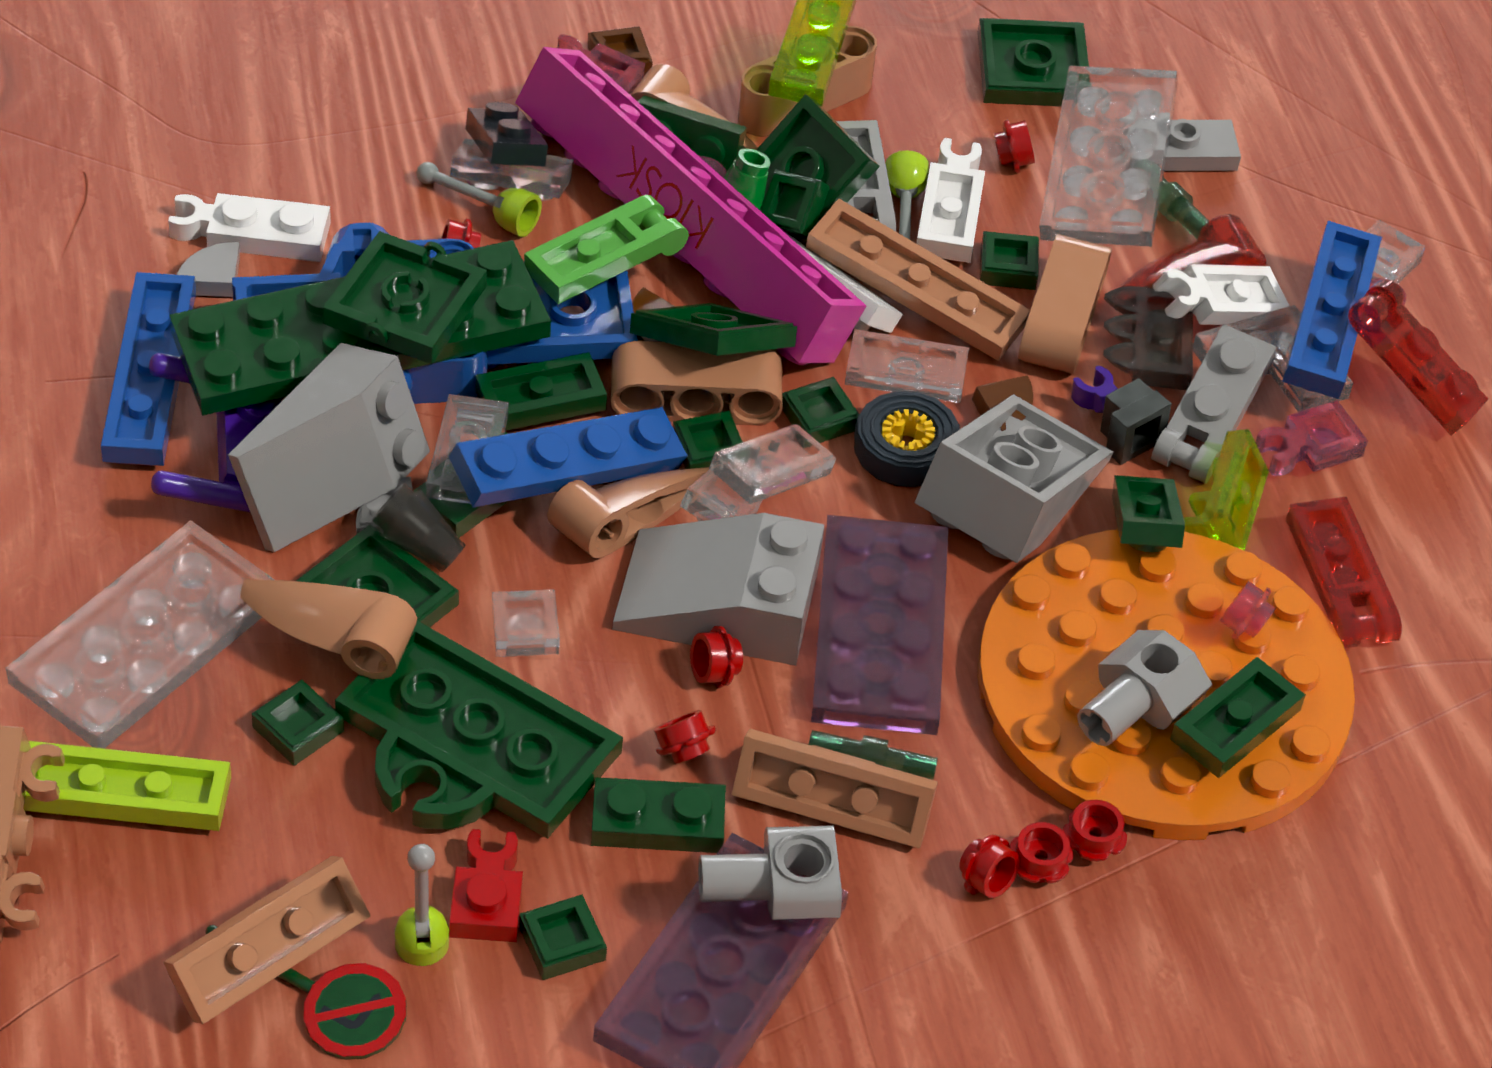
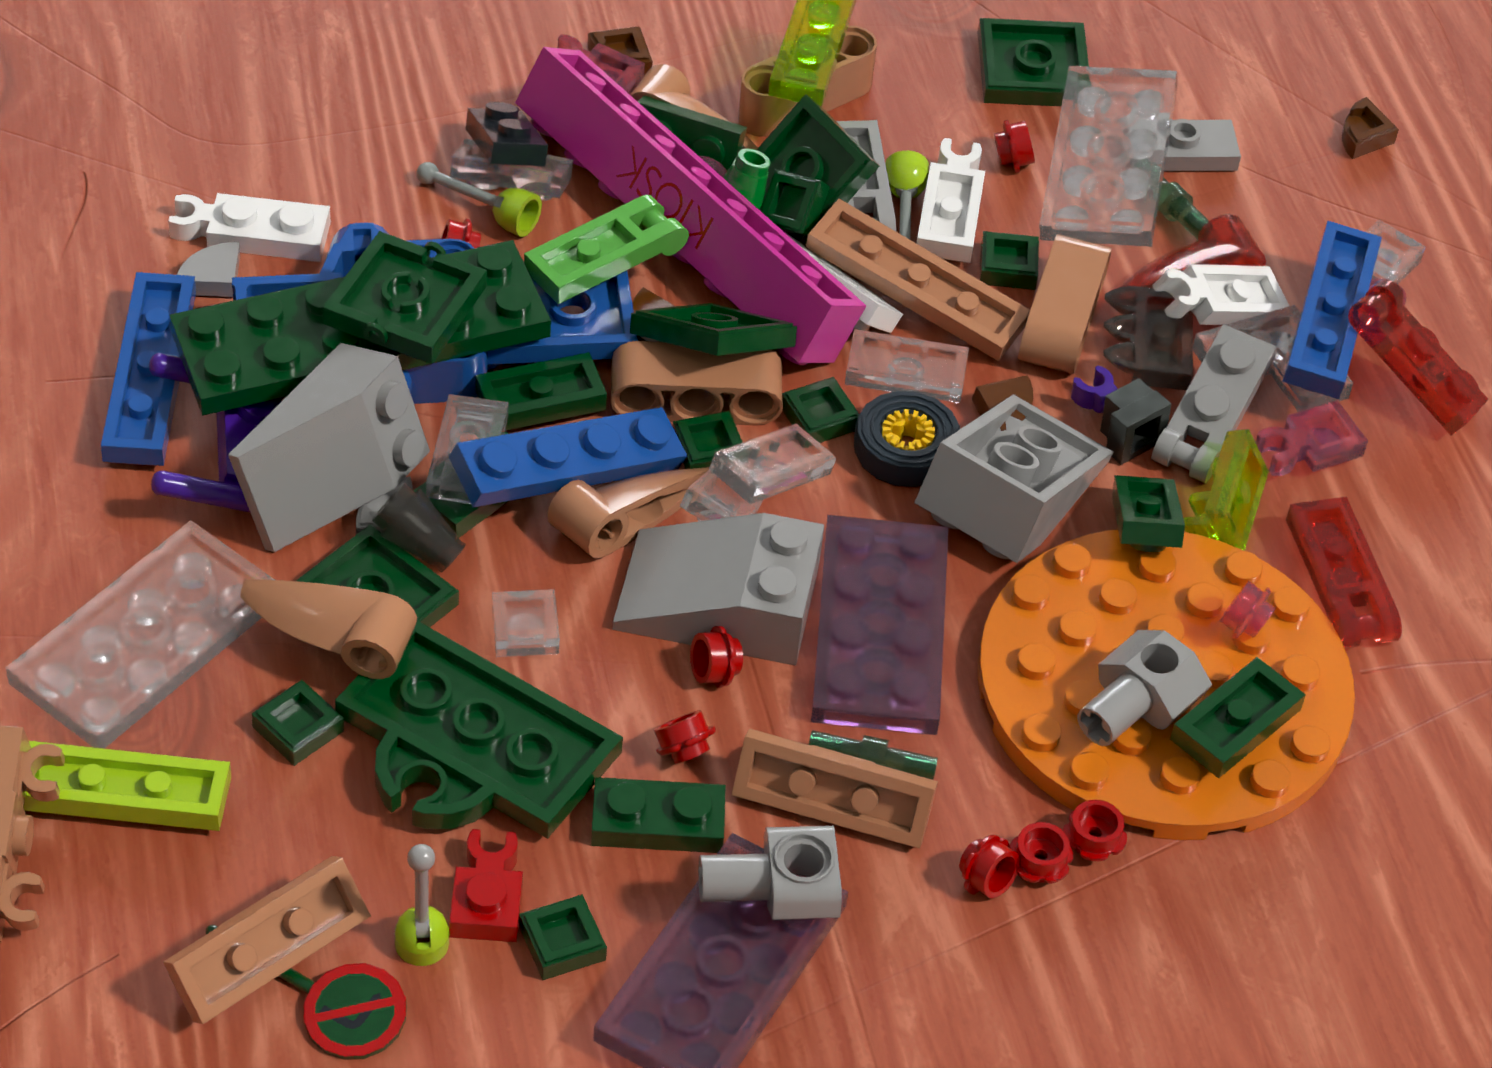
(1367, 129): none -> reddish brown tile

